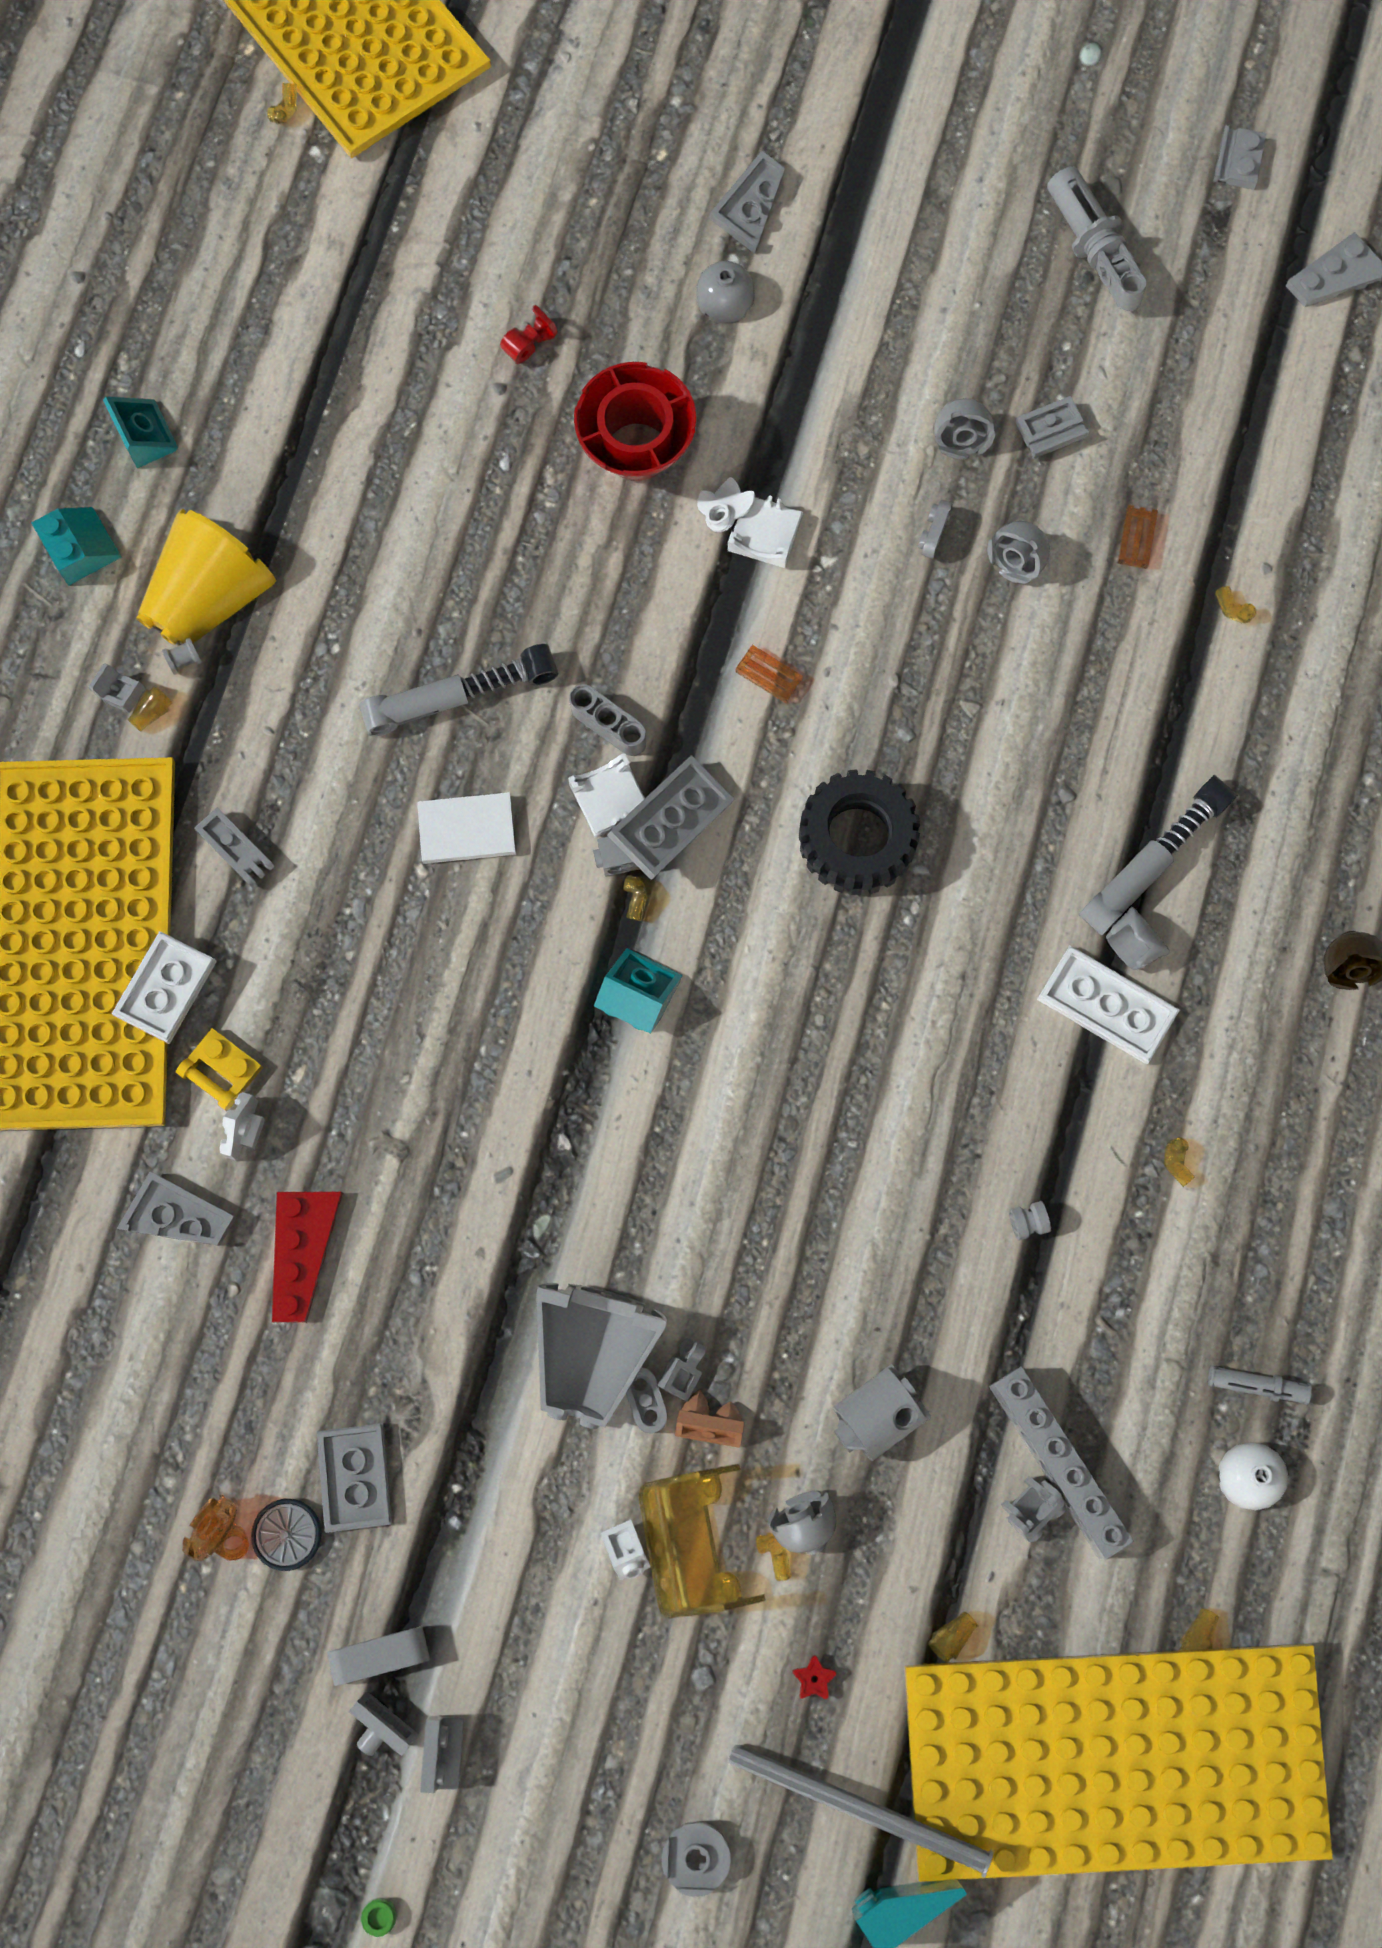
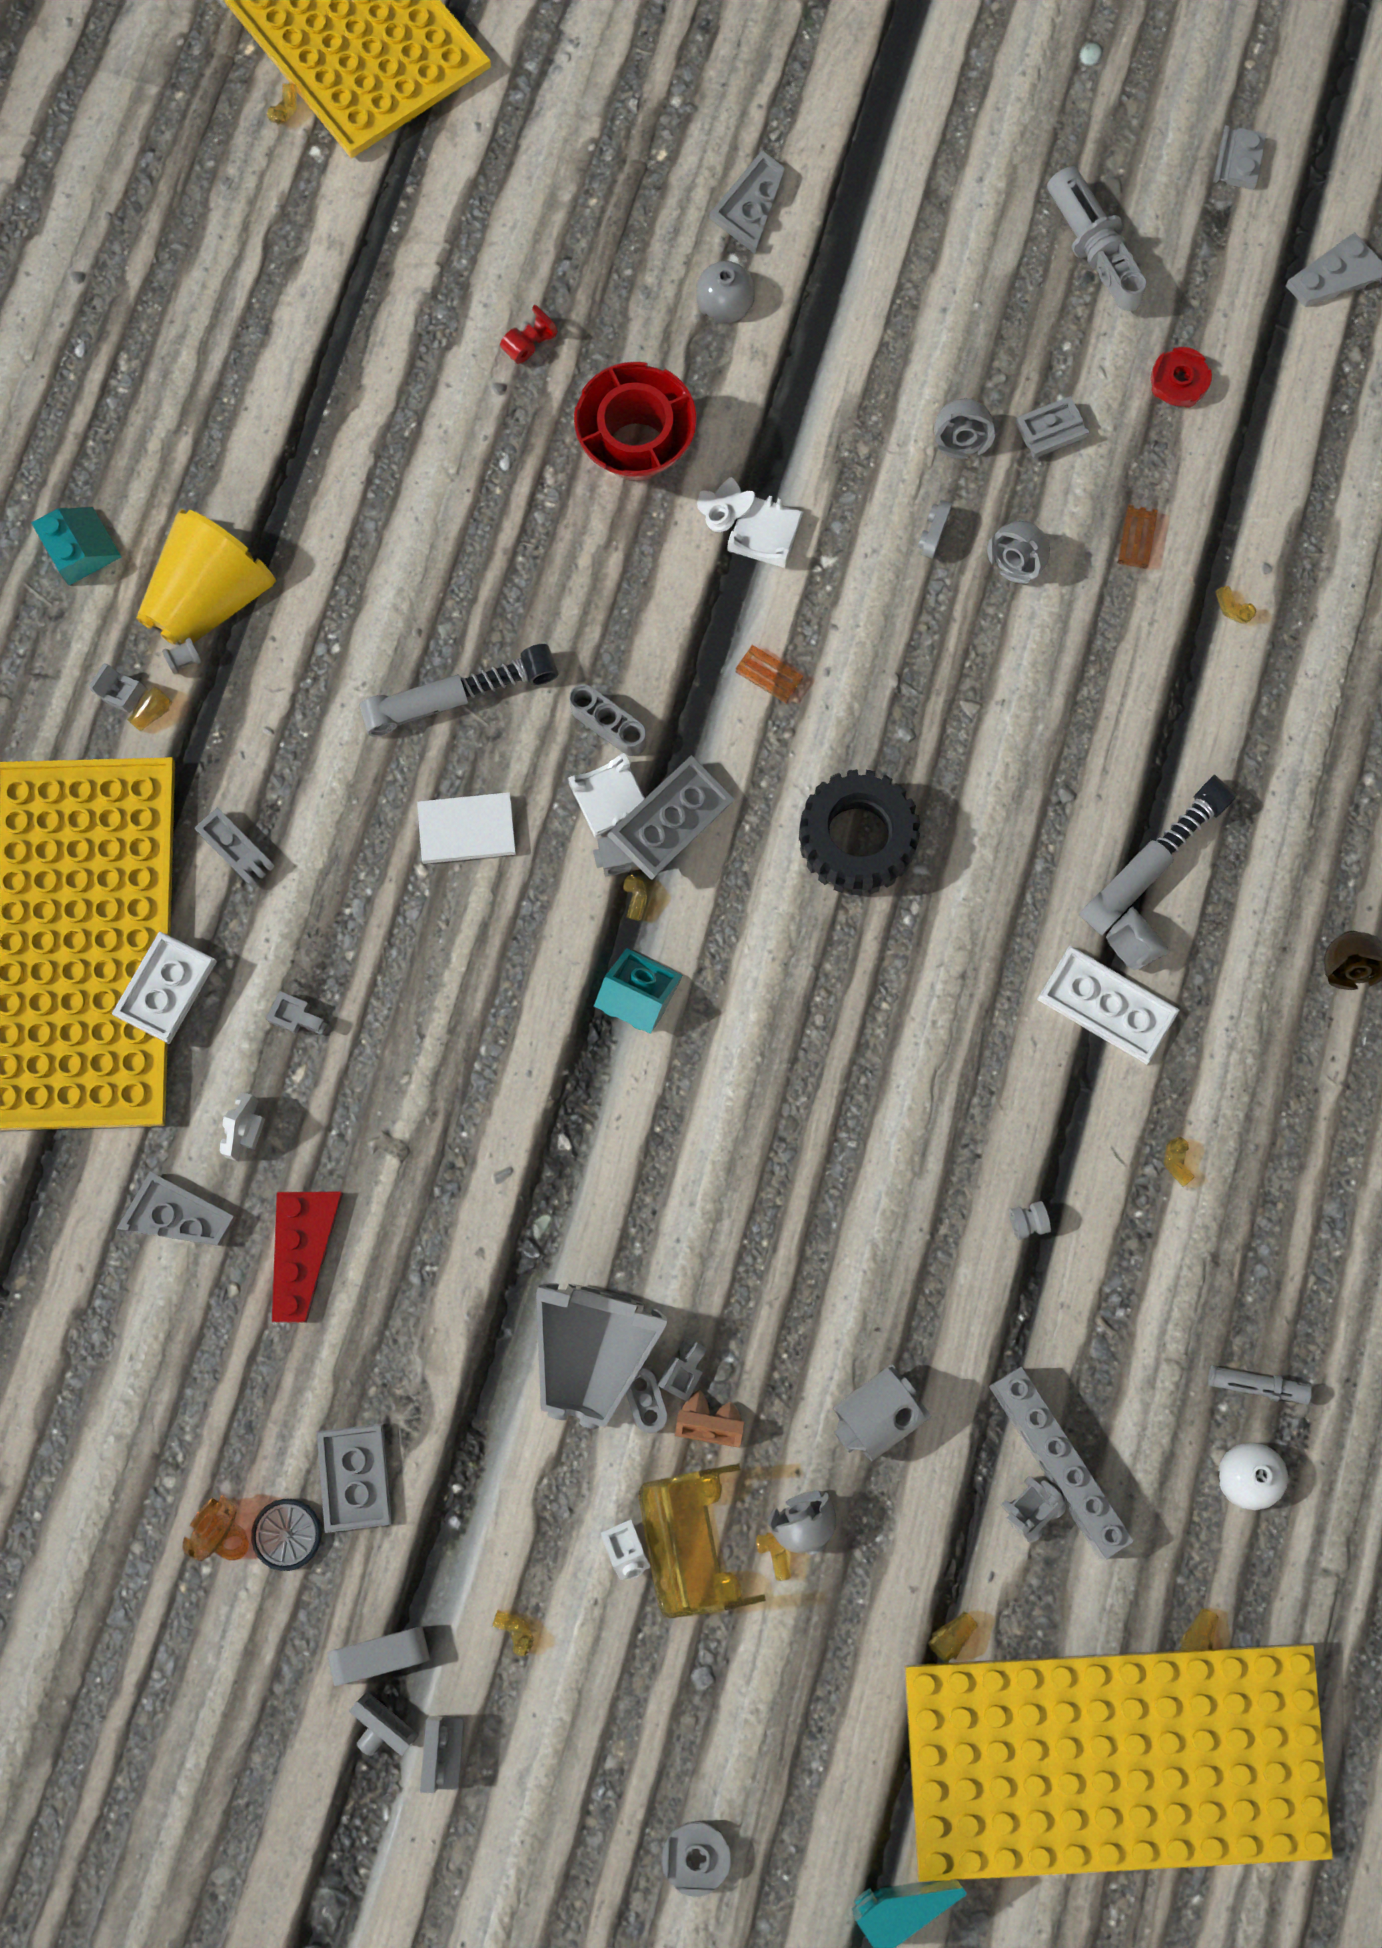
(141, 428): teal slope -> none
(224, 1059): yellow plate -> none
(292, 1013): none -> light grey plate
(378, 1917): bright green tile -> none
(518, 1630): none -> clear yellow arm
(805, 1674): red plate -> none
(861, 1809): light grey axle -> none
(1176, 392): none -> red plate

